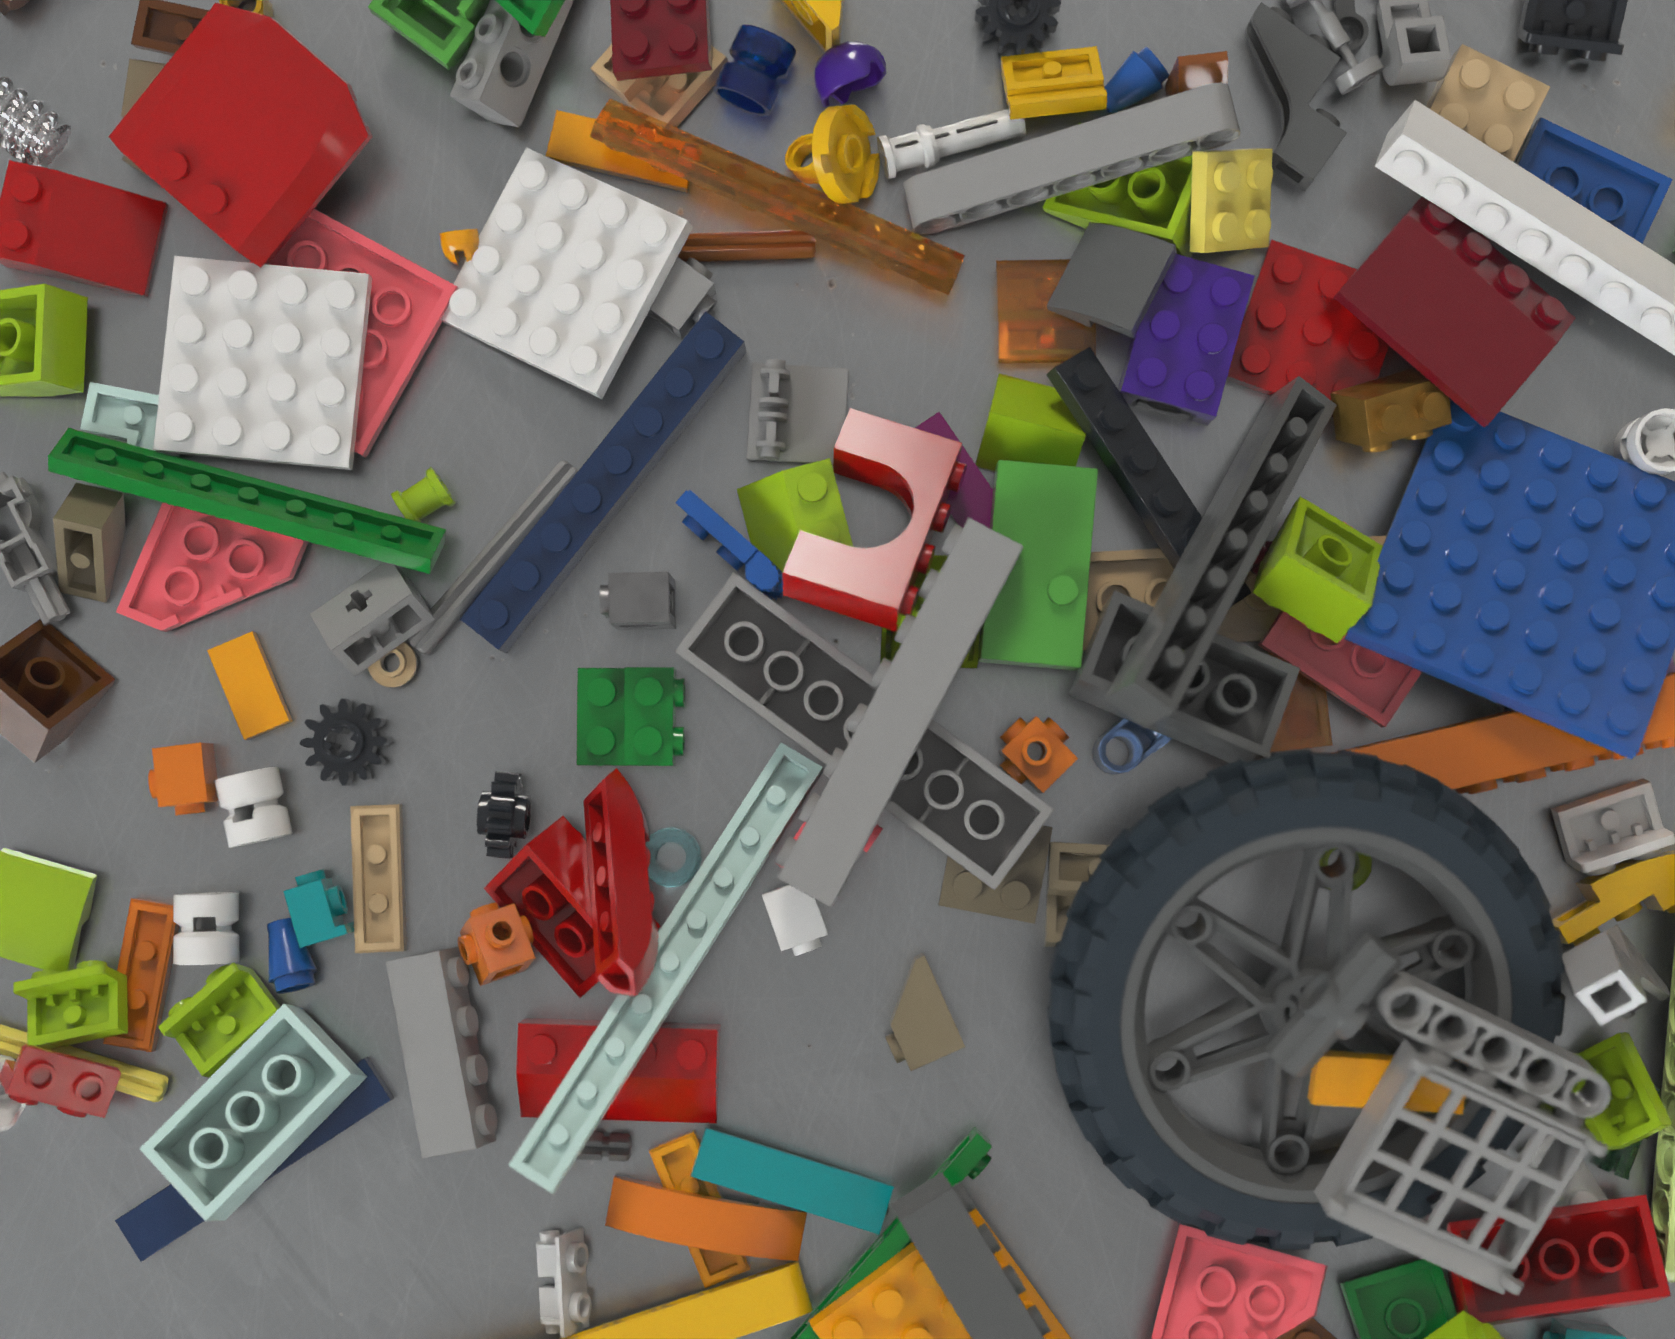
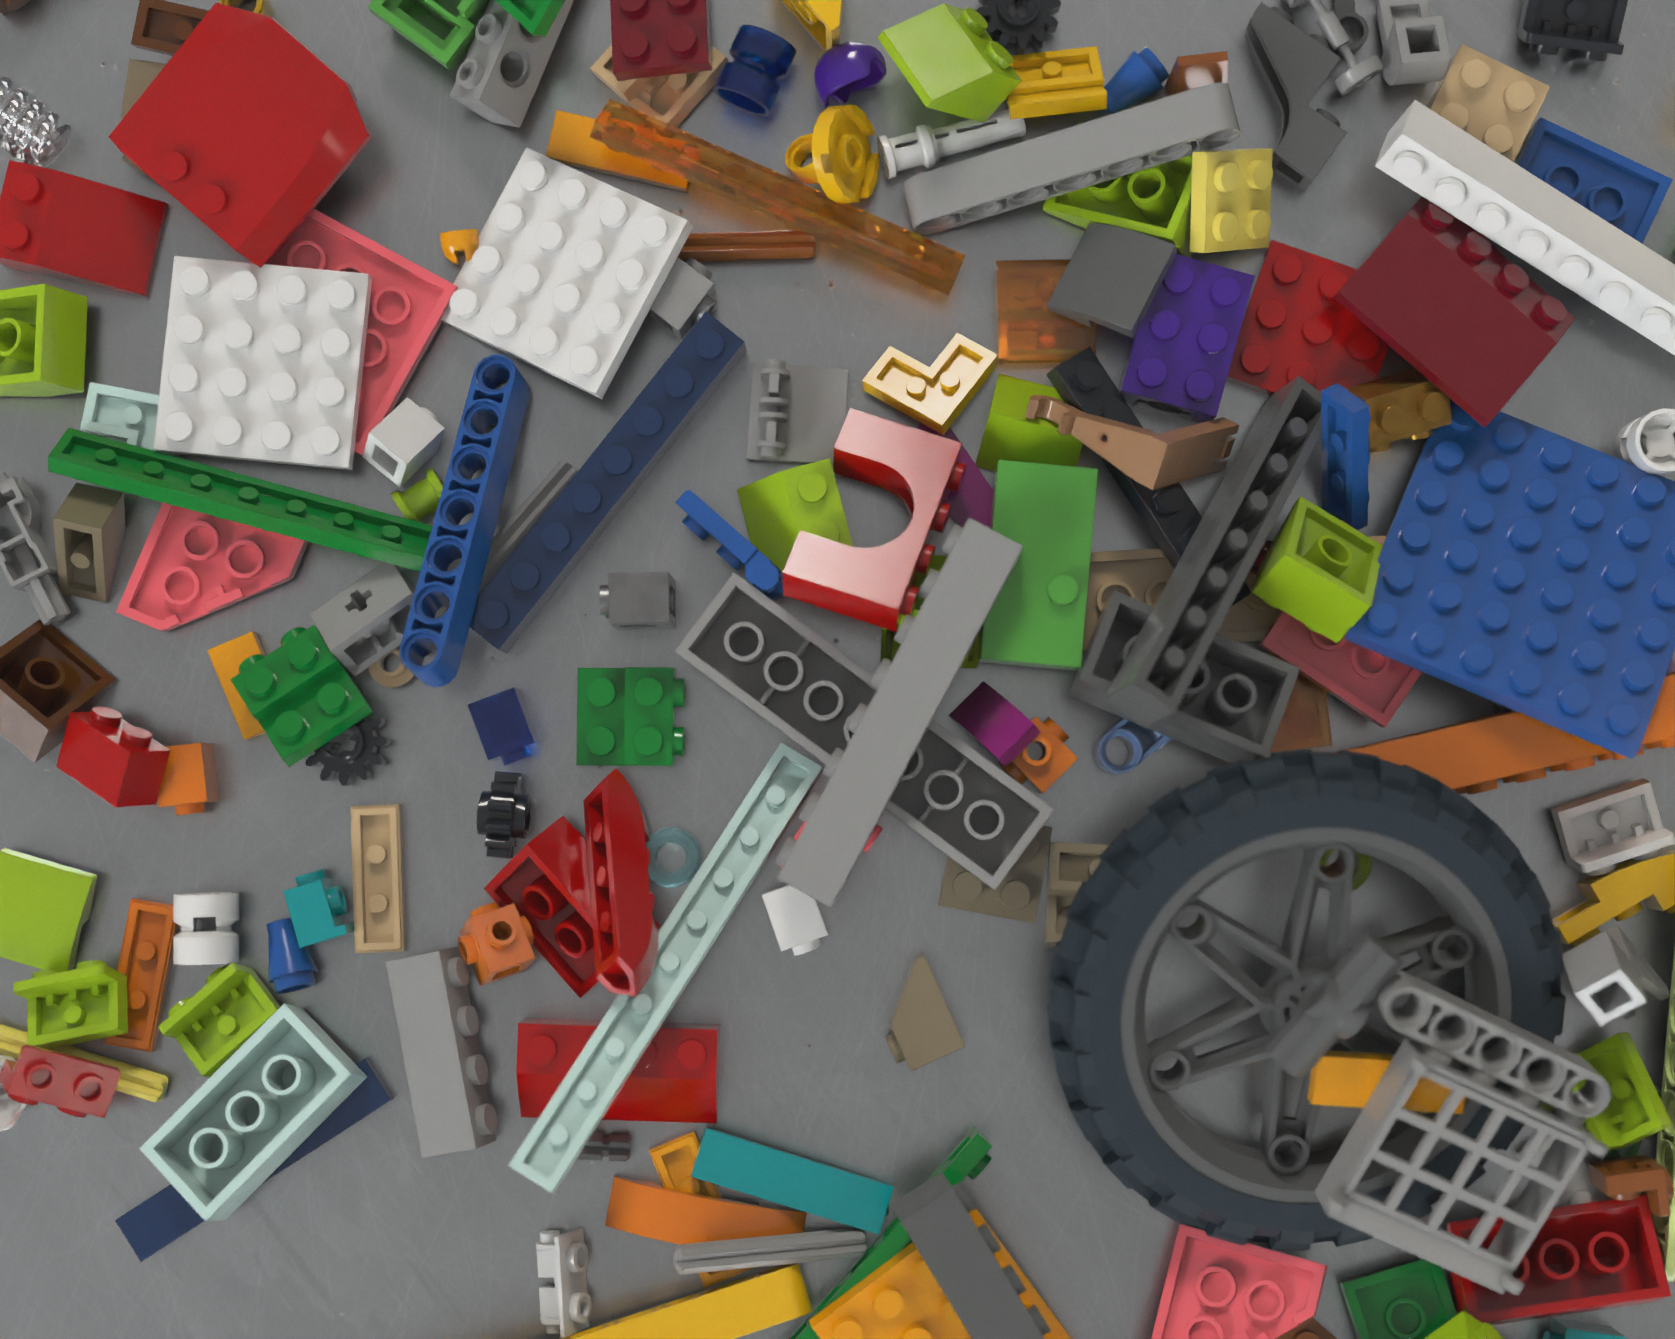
(113, 757): none -> red brick
(257, 789): white wheel -> none
(300, 694): none -> green plate
(403, 441): none -> white brick
(473, 539): none -> blue beam
(504, 726): none -> clear blue brick
(769, 1250): none -> light grey axle
(935, 392): none -> plate
(952, 61): none -> lime slope
(995, 723): none -> magenta slope
(1138, 452): none -> medium nougat hinge
(1345, 455): none -> blue plate
(1632, 1177): none -> dark orange bracket

